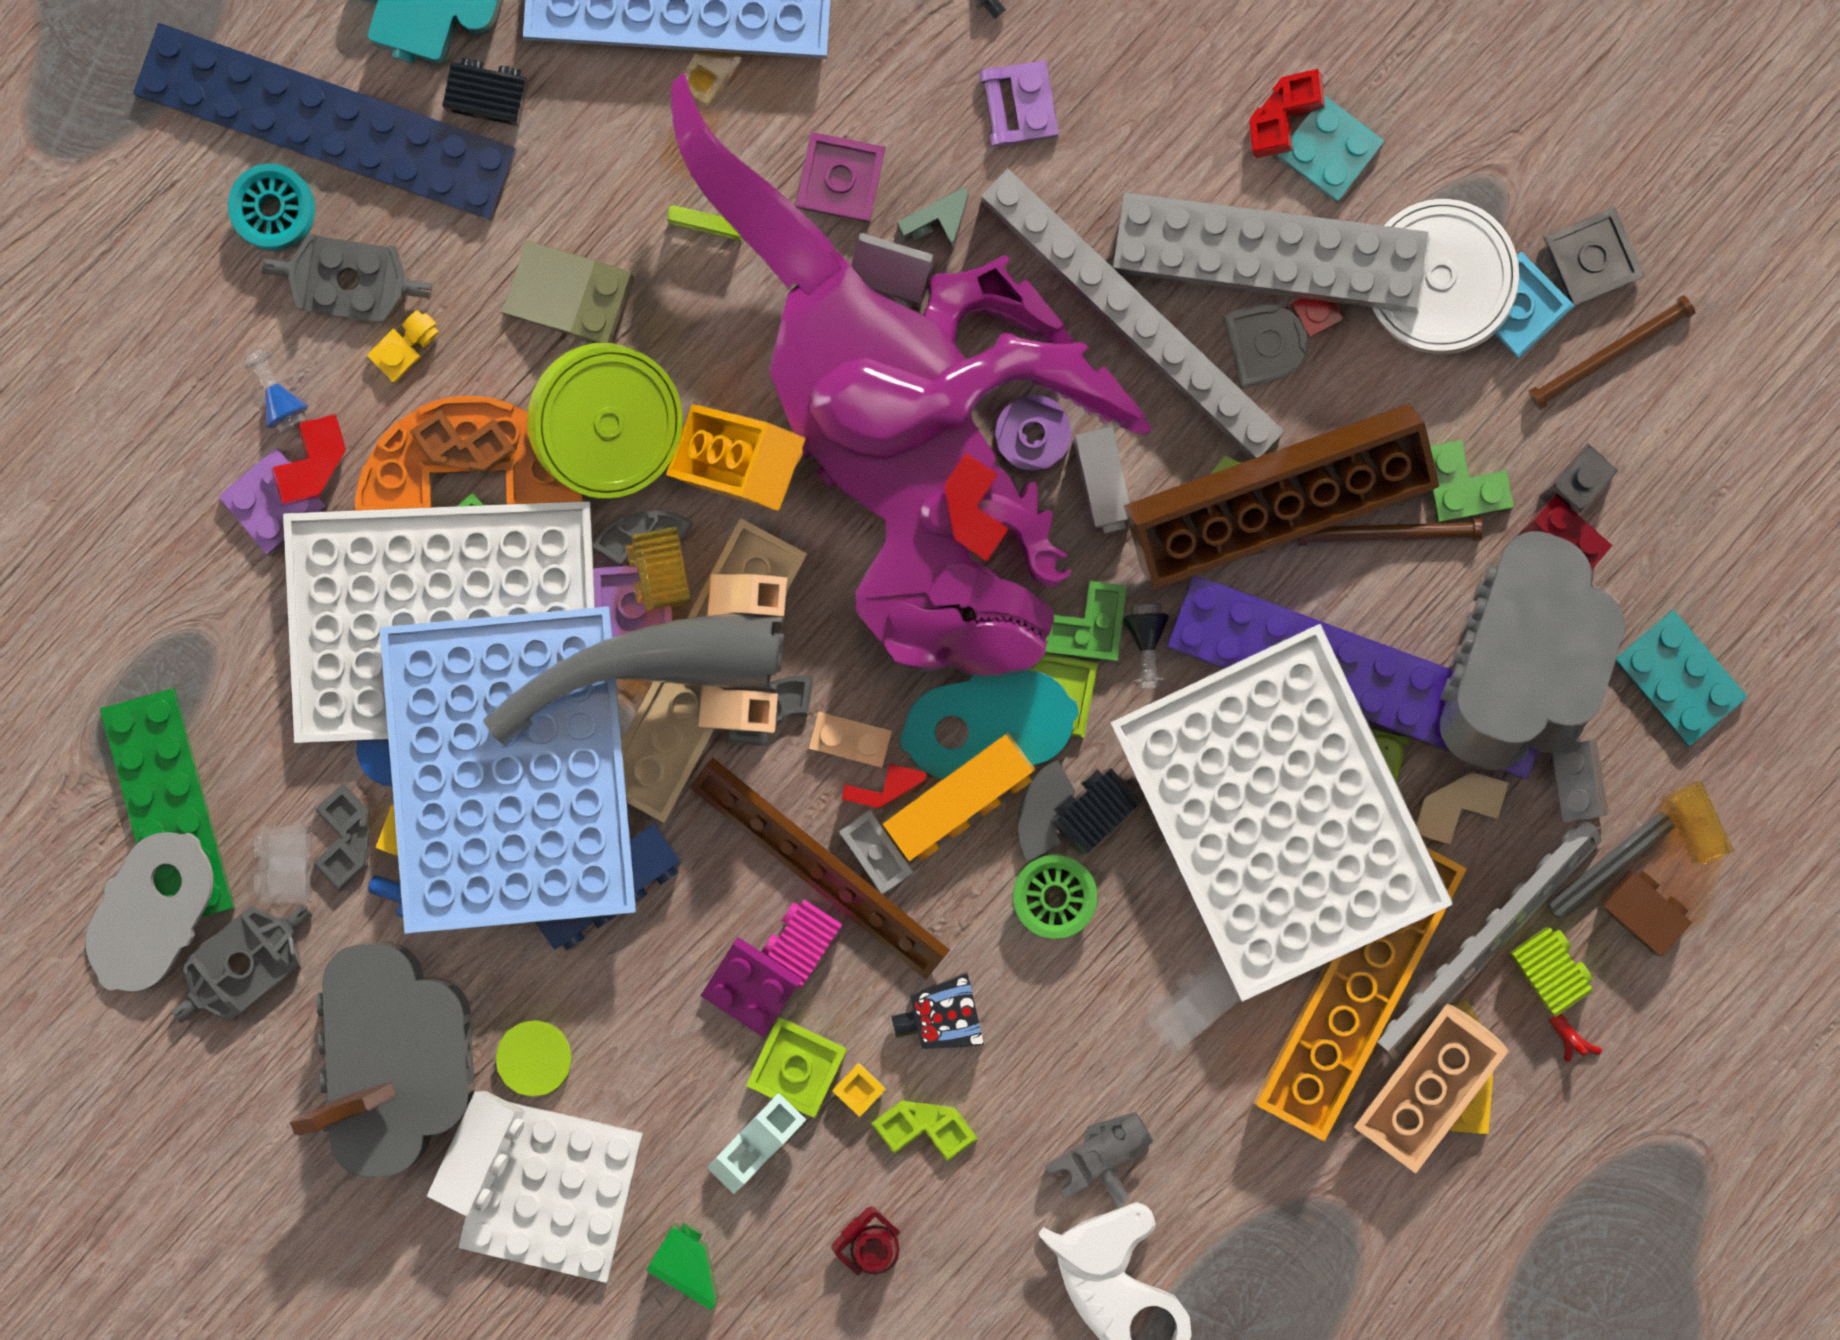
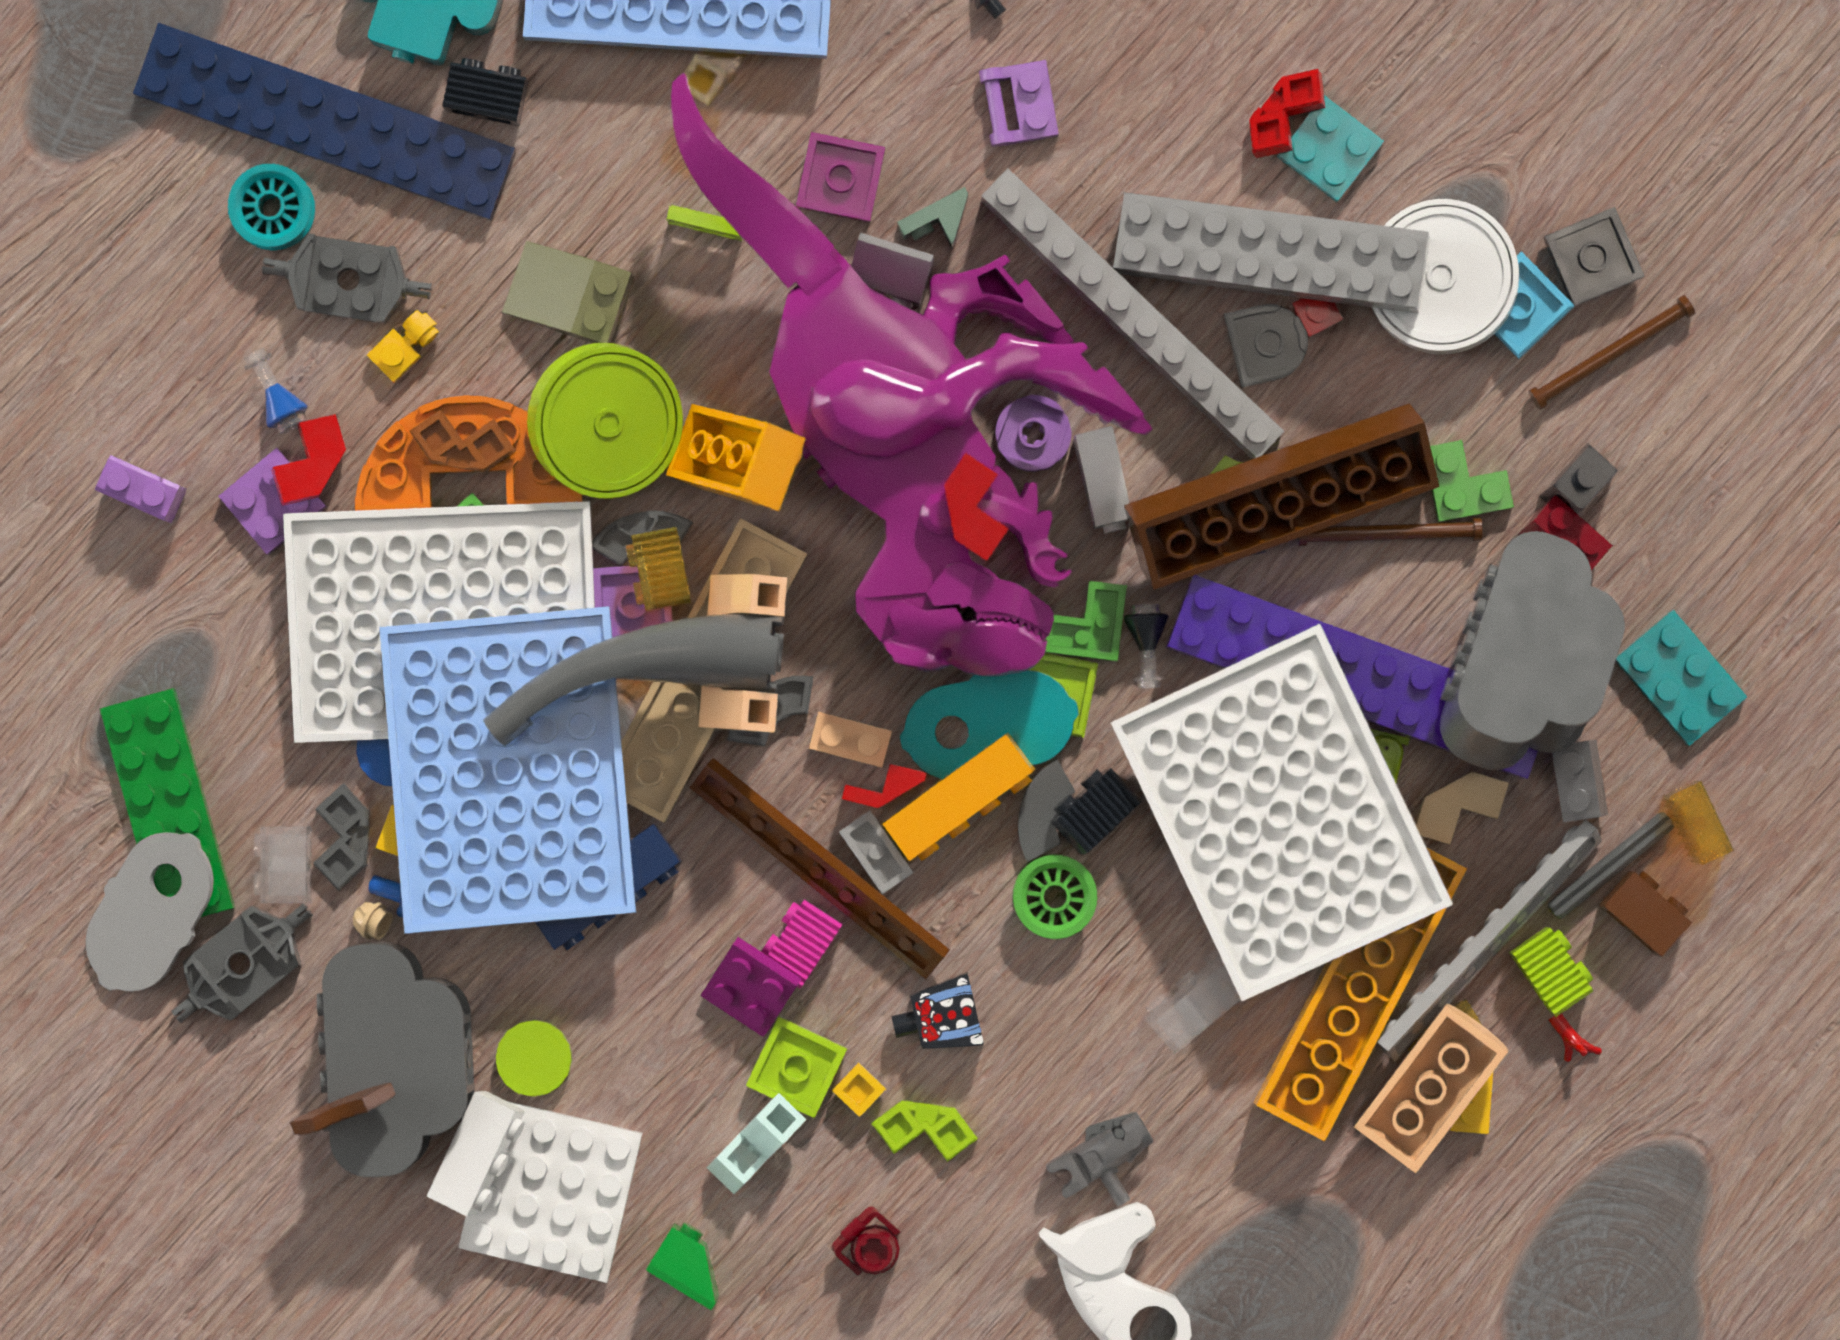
(140, 489): none -> medium lavender brick
(372, 920): none -> tan plate

